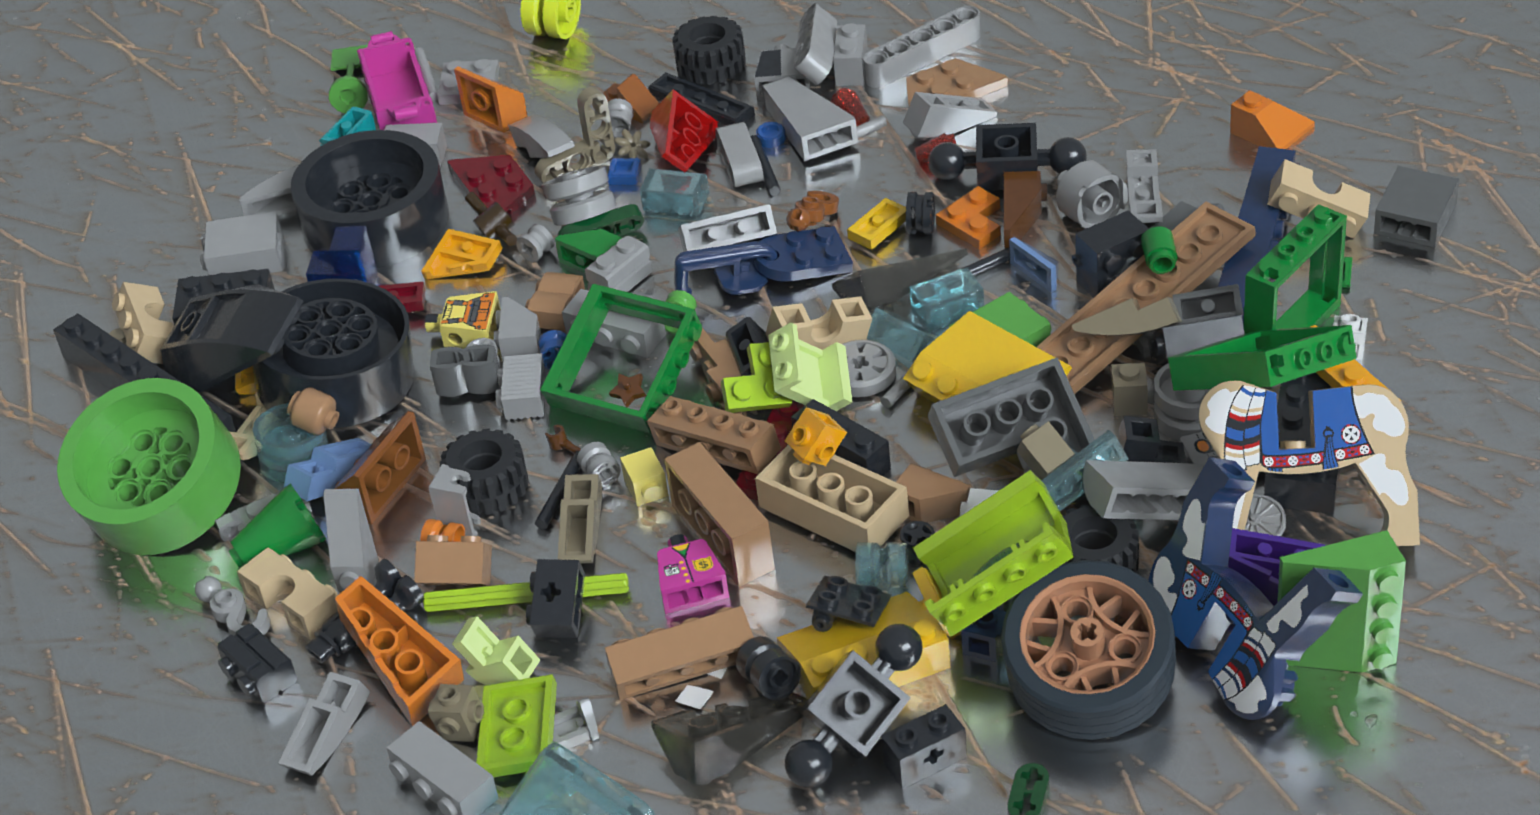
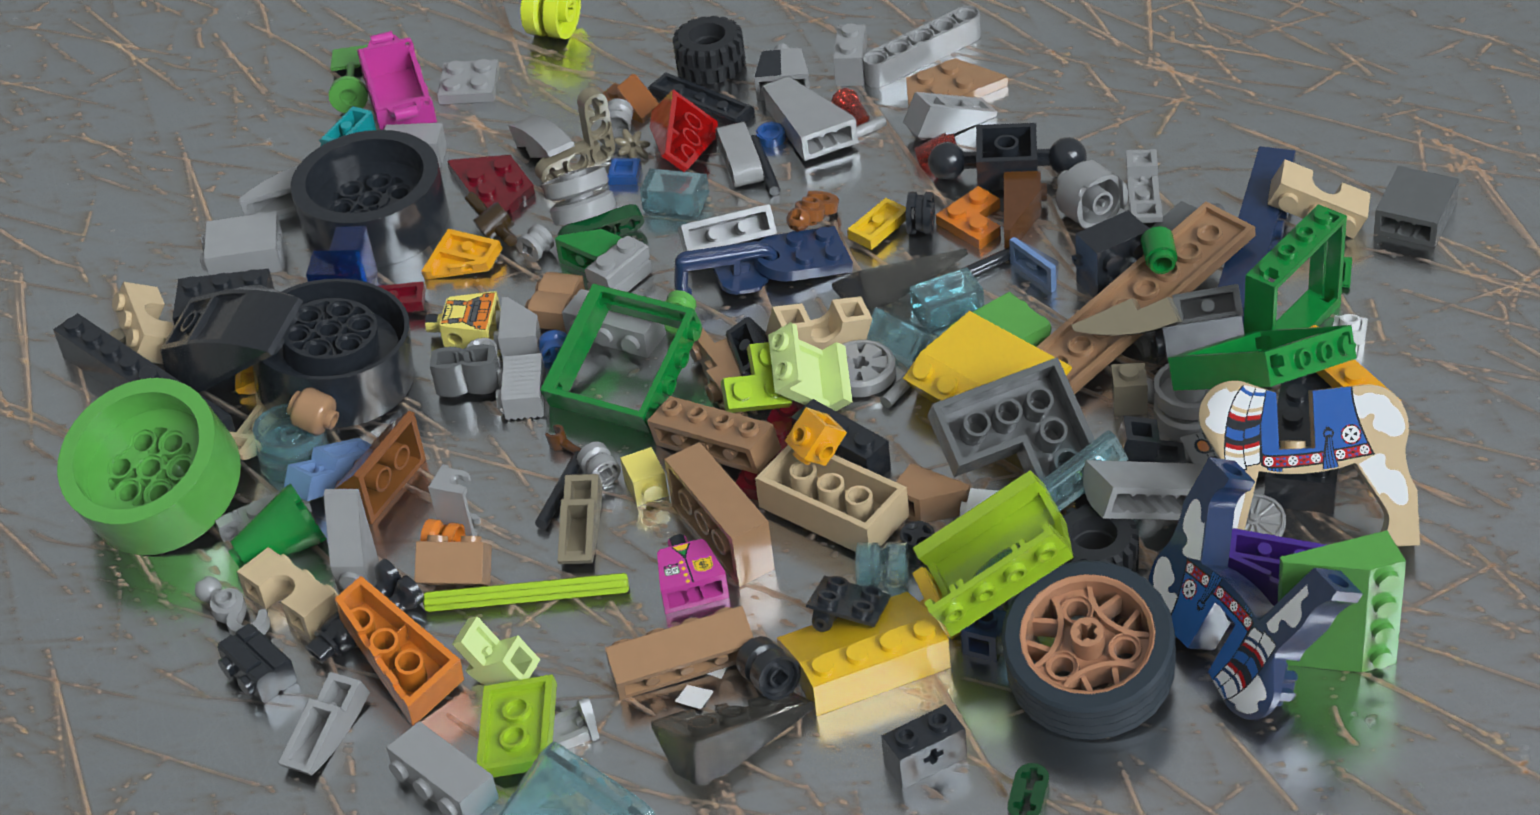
(426, 73): light grey bar -> none
(456, 712): dark tan brick -> none
(489, 100): orange slope -> none
(494, 468): black tyre -> none
(560, 614): black brick -> none
(628, 389): reddish brown piece -> none
(815, 44): light grey beam -> none
(854, 705): black brick -> none
(1043, 449): dark tan brick -> none
(1267, 122): orange slope -> none

